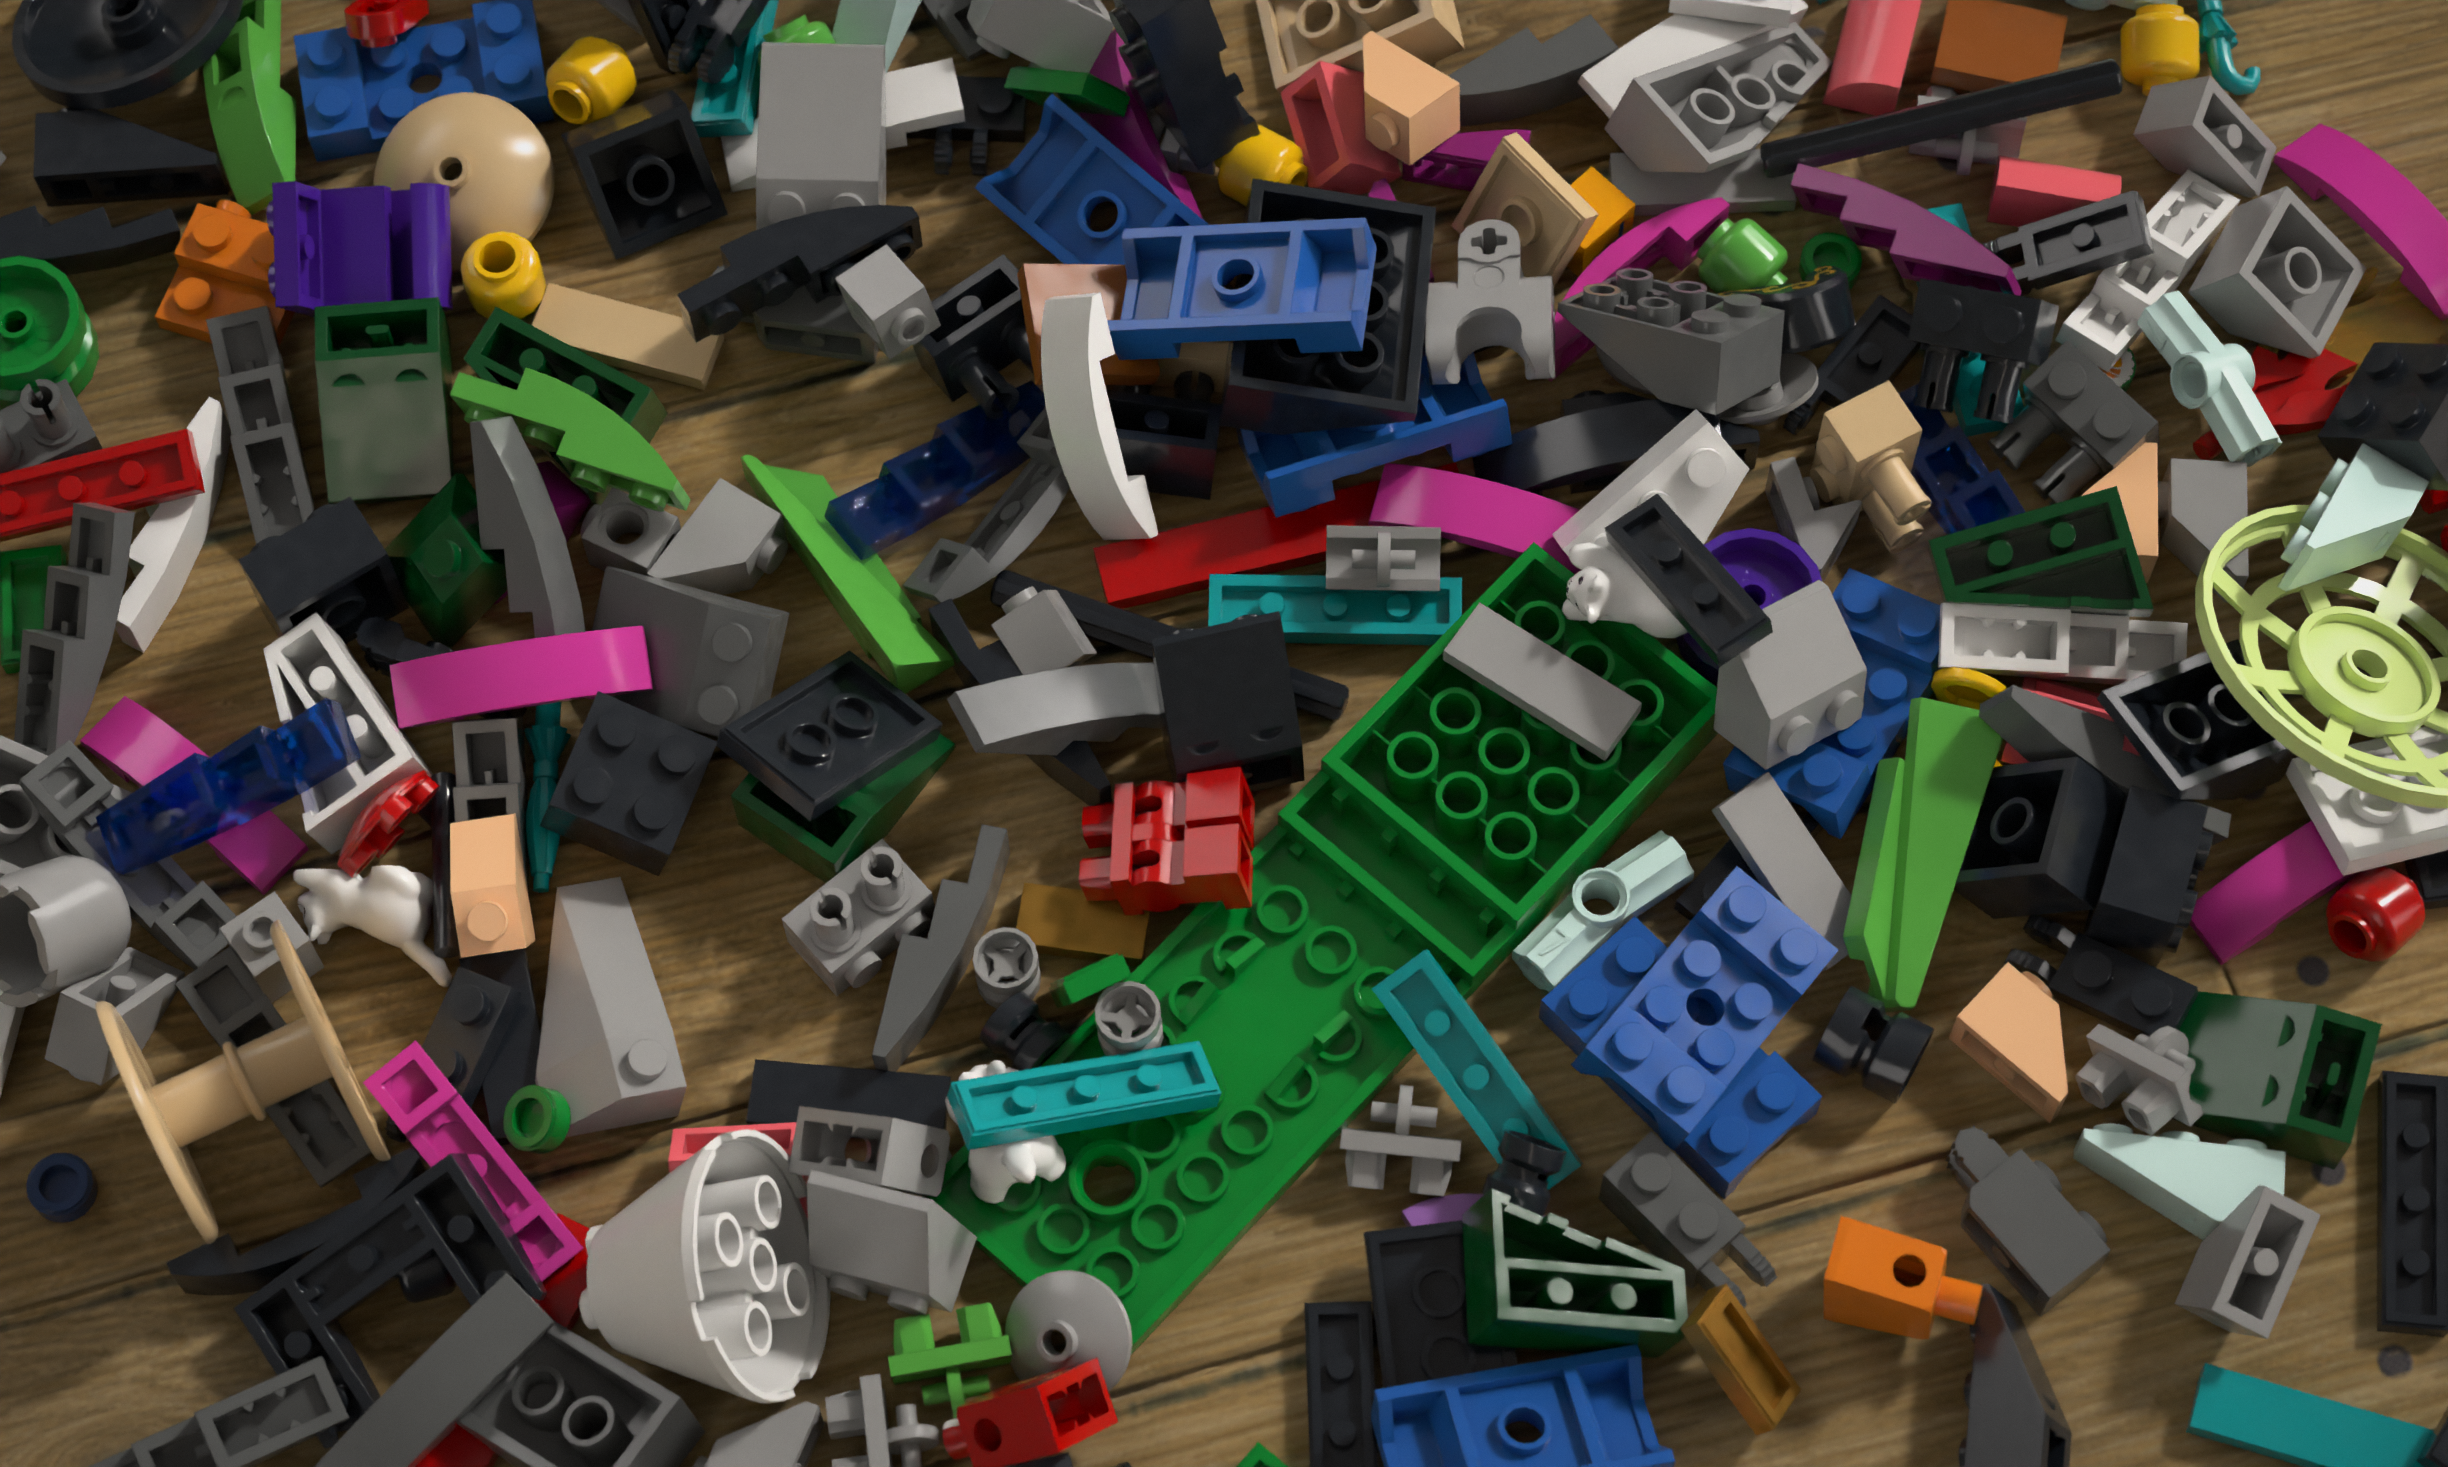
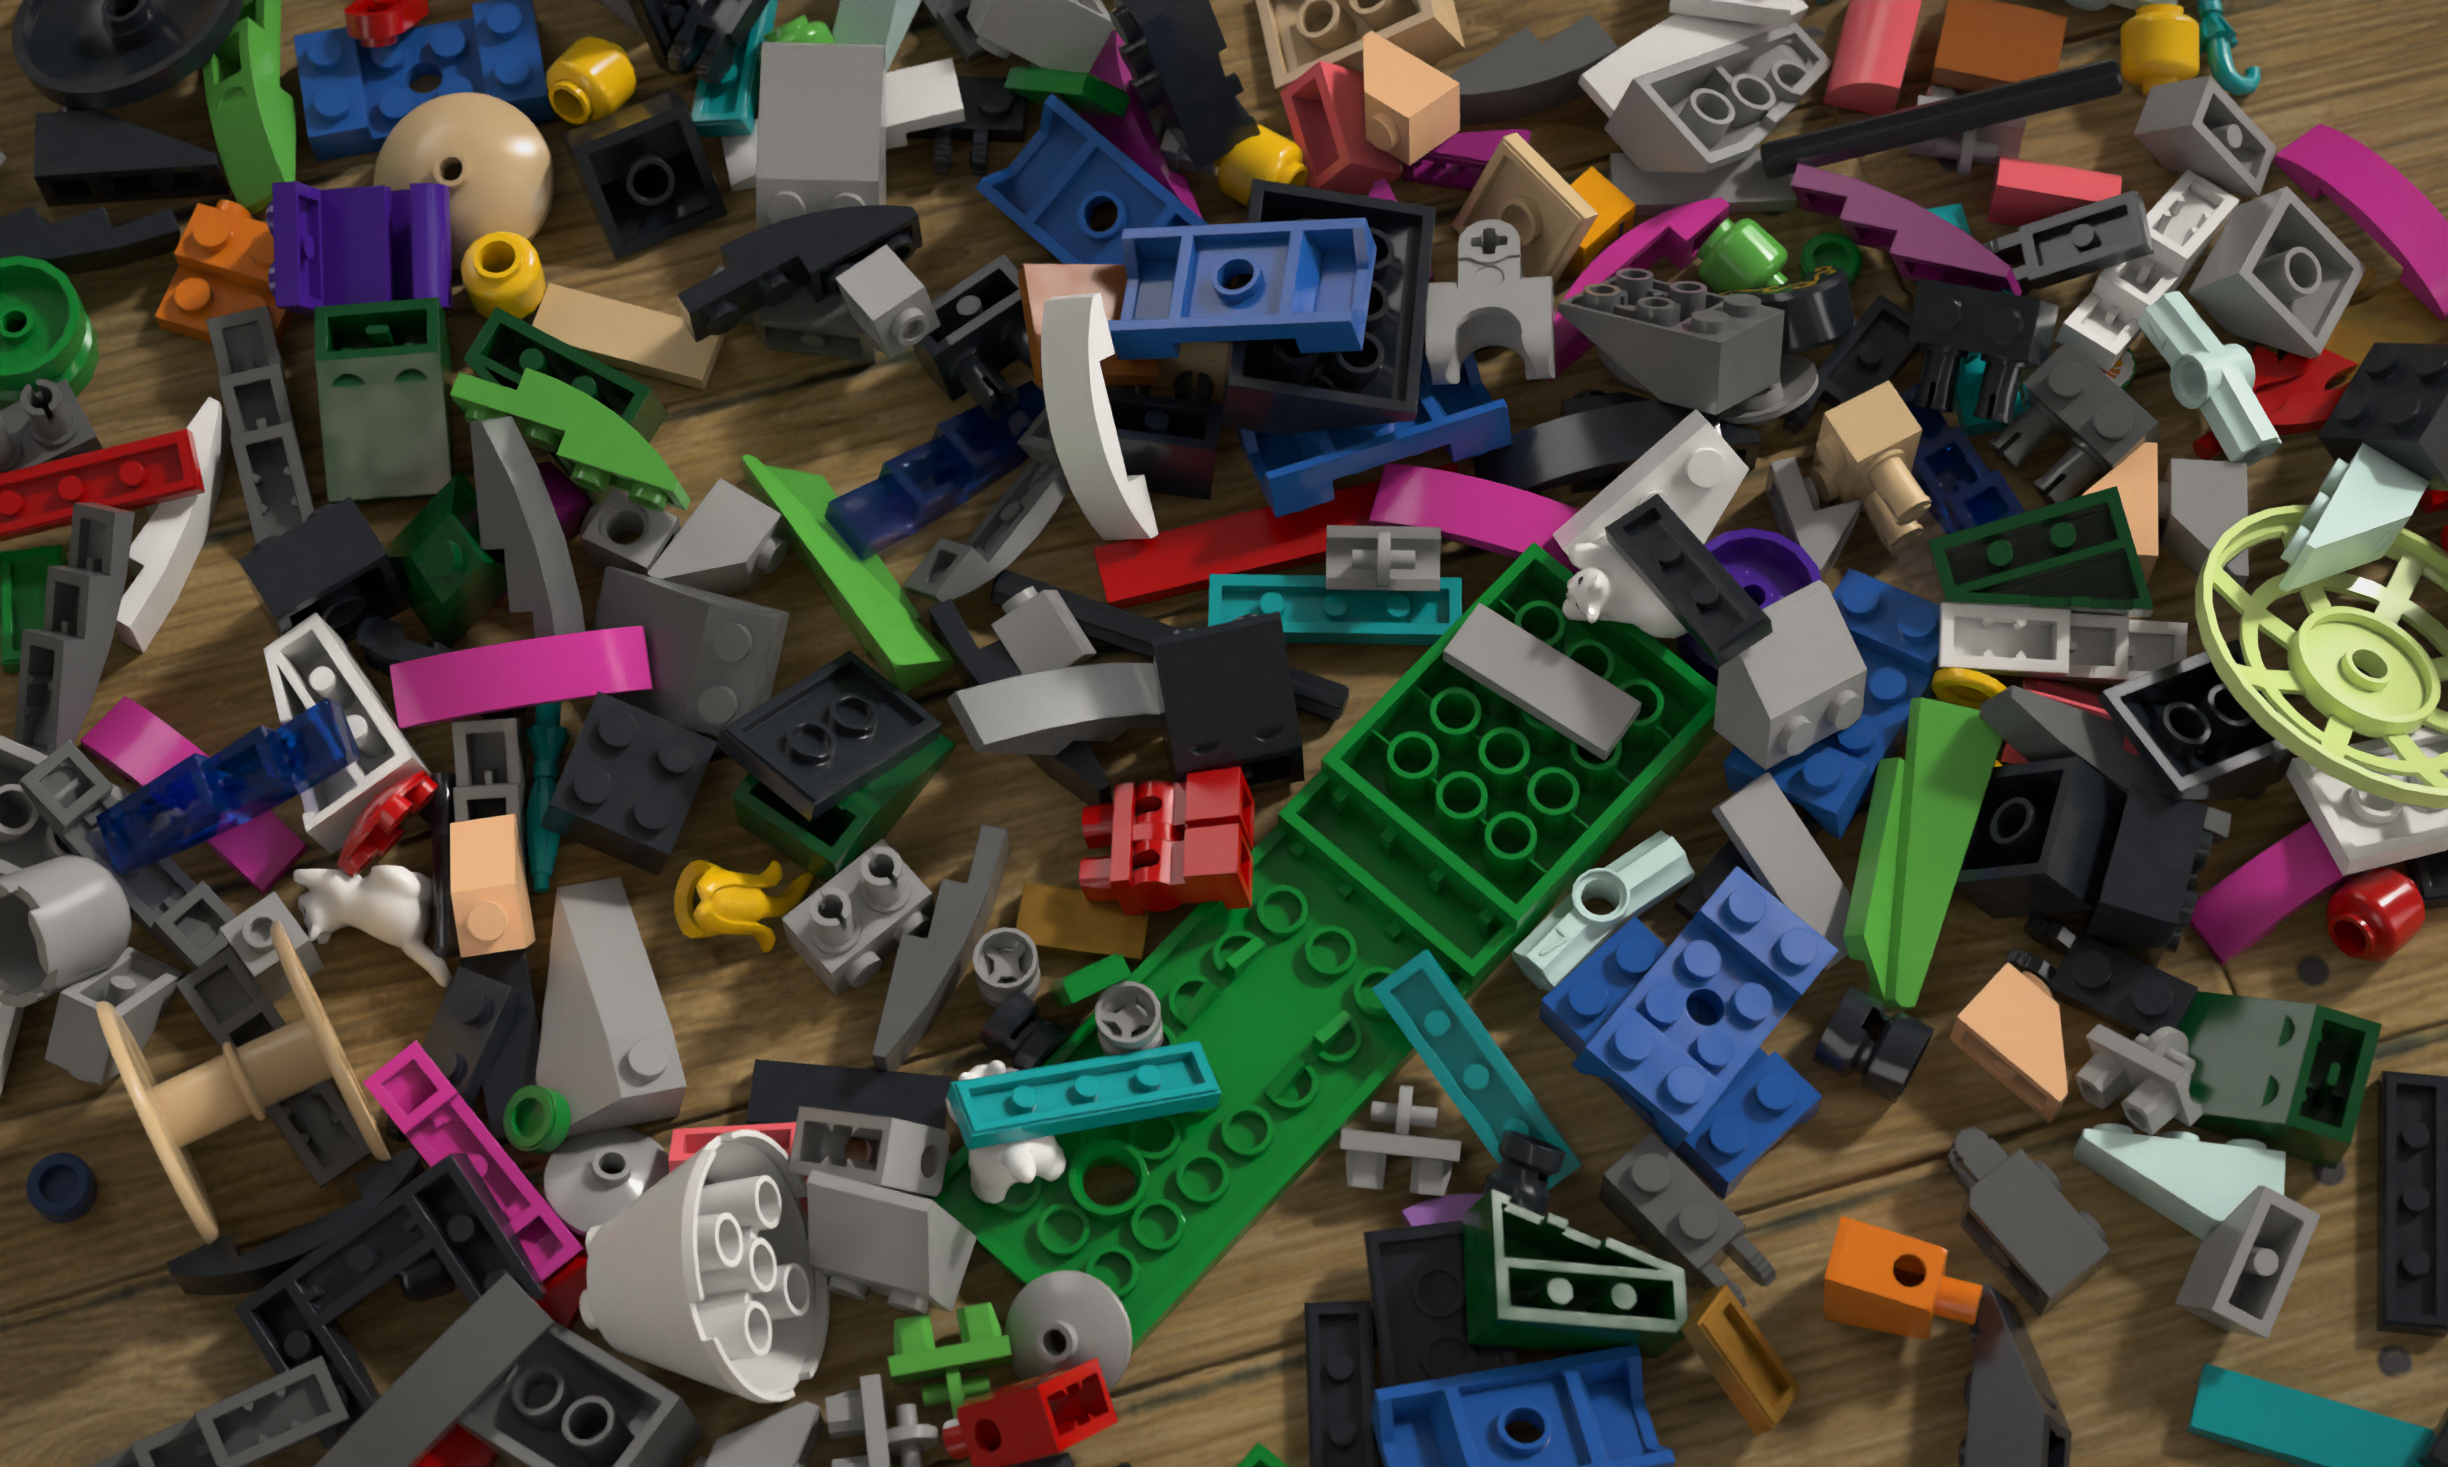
(588, 1196): none -> light grey dish
(734, 901): none -> yellow piece

